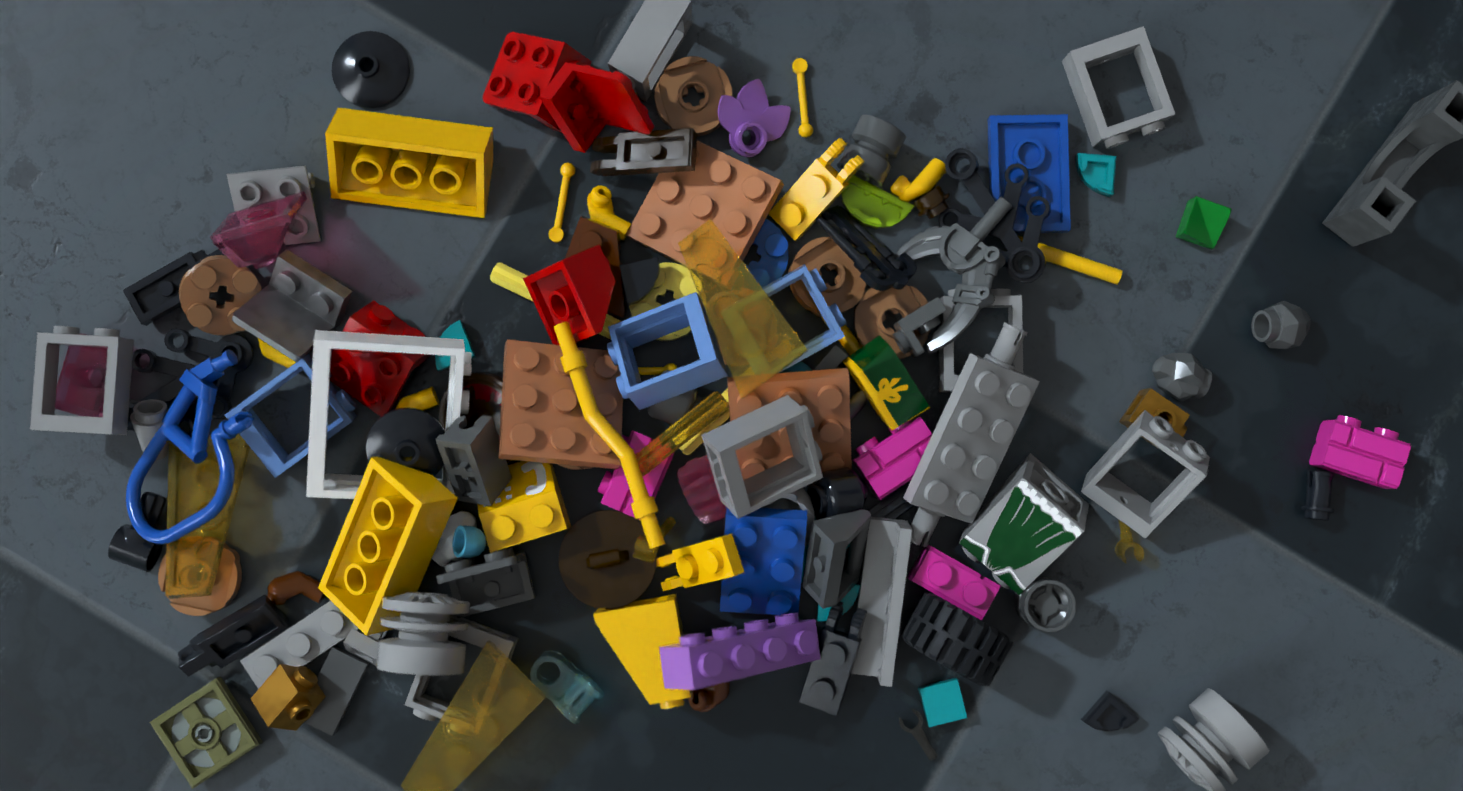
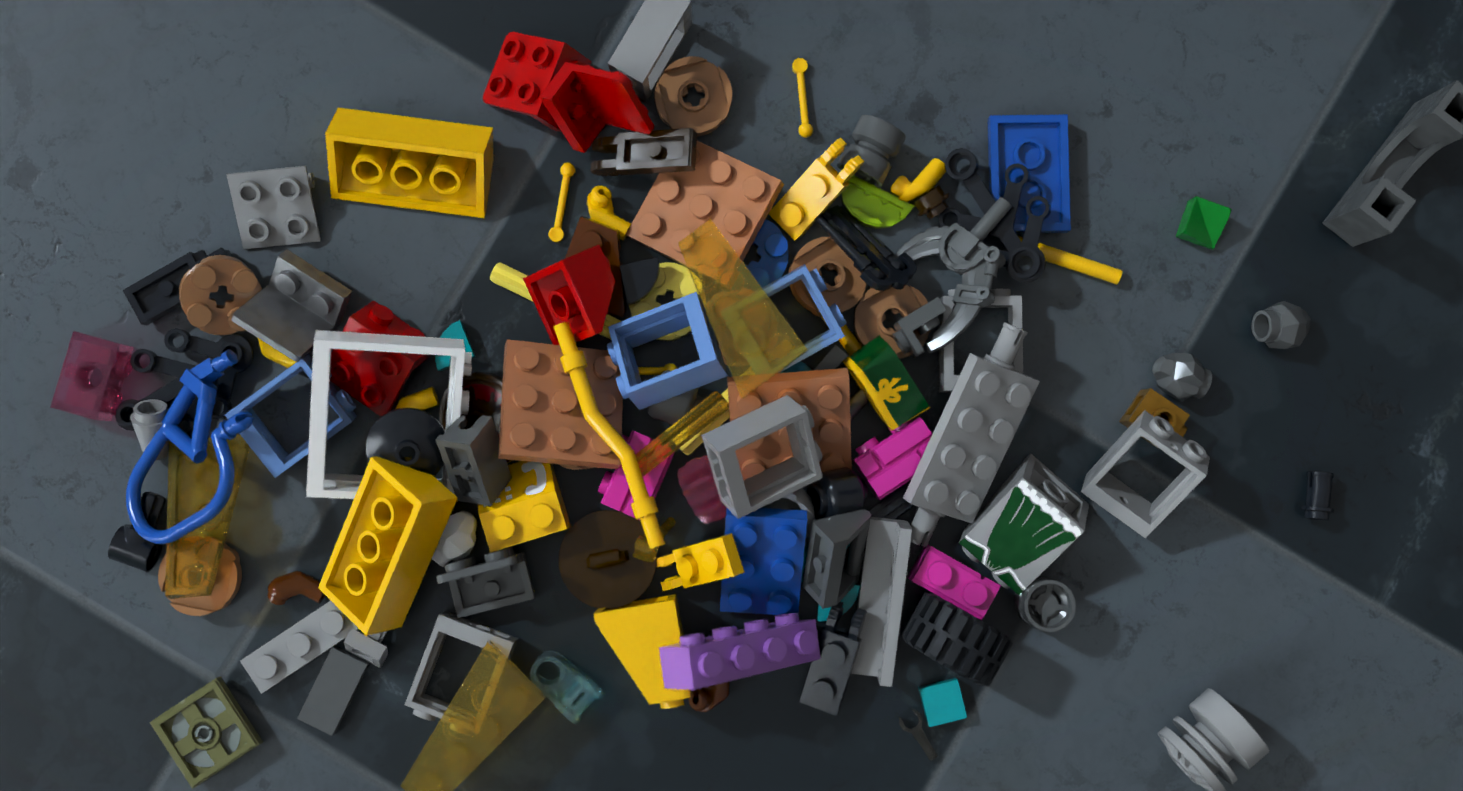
(116, 382): light grey window -> none
(233, 636): black hinge -> none
(258, 232): clear pink slope -> none
(288, 697): pearl gold brick -> none
(380, 84): black dish -> none
(423, 635): light grey wheel -> none
(468, 541): medium azure hinge -> none
(752, 114): medium lavender plate -> none
(1076, 68): light grey window -> none
(1097, 172): teal tile -> none
(1109, 714): black tile -> none
(1126, 542): clear yellow hand -> none
(1360, 453): dark pink brick -> none

